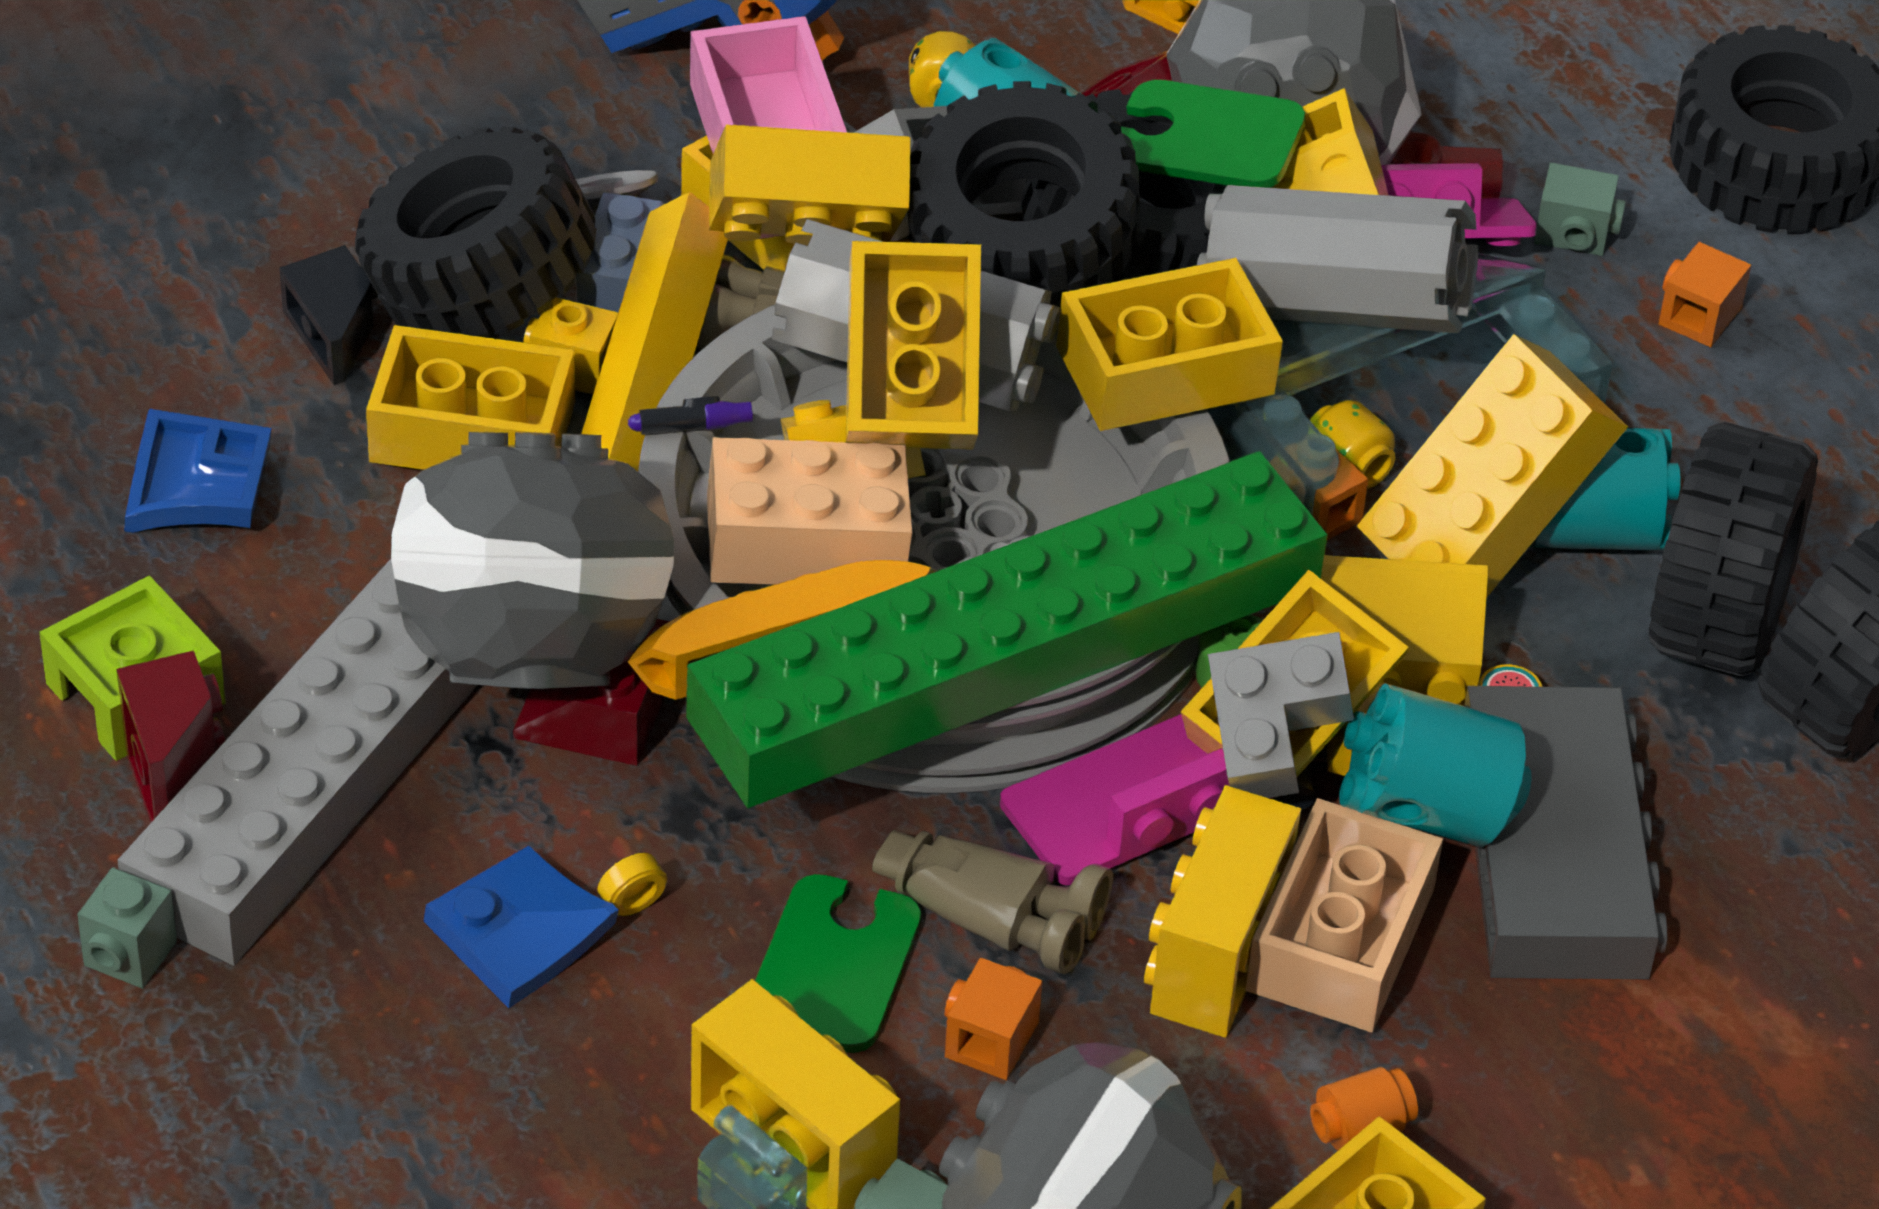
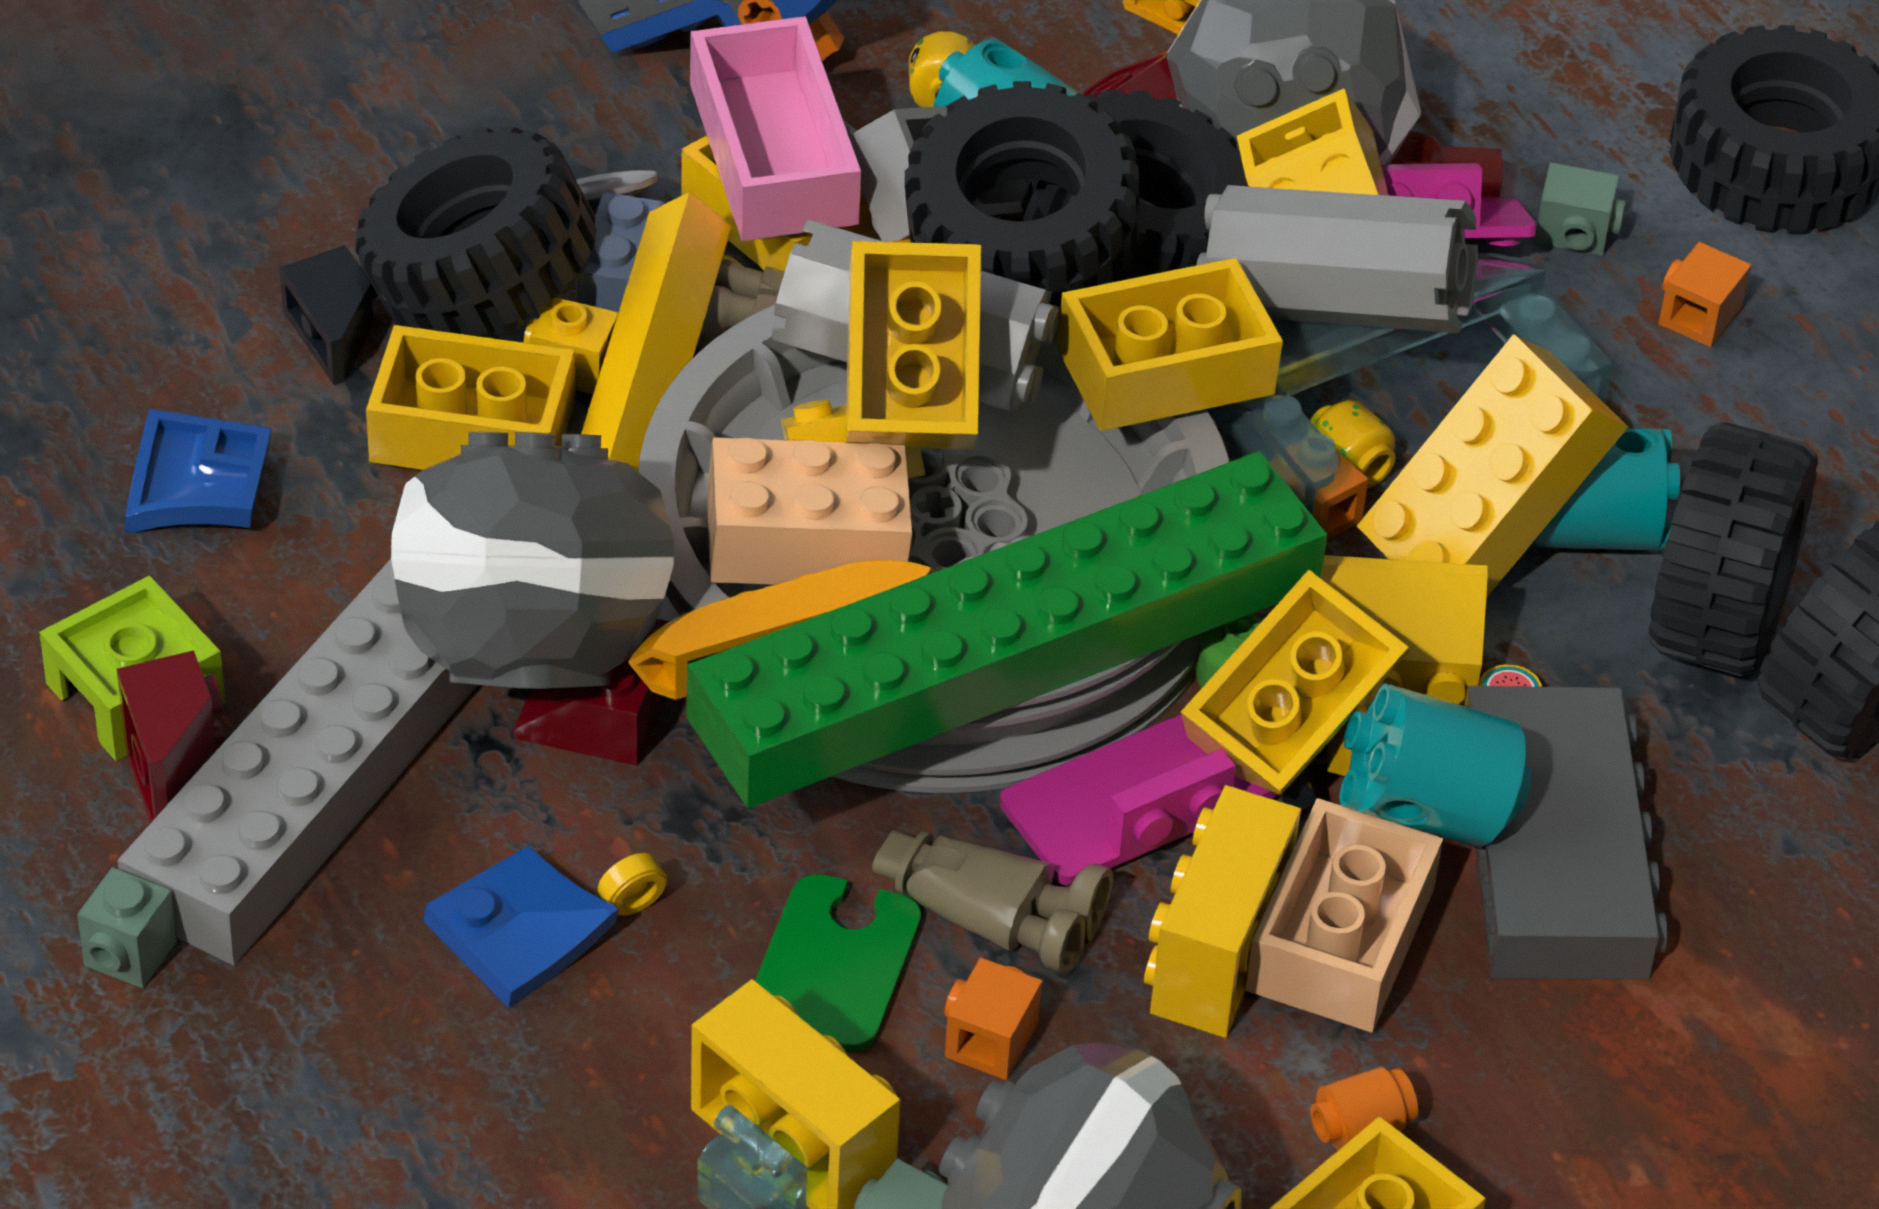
(693, 415): piece -> none
(783, 176): yellow brick -> none
(1215, 133): green piece -> none
(1273, 691): light grey brick -> none

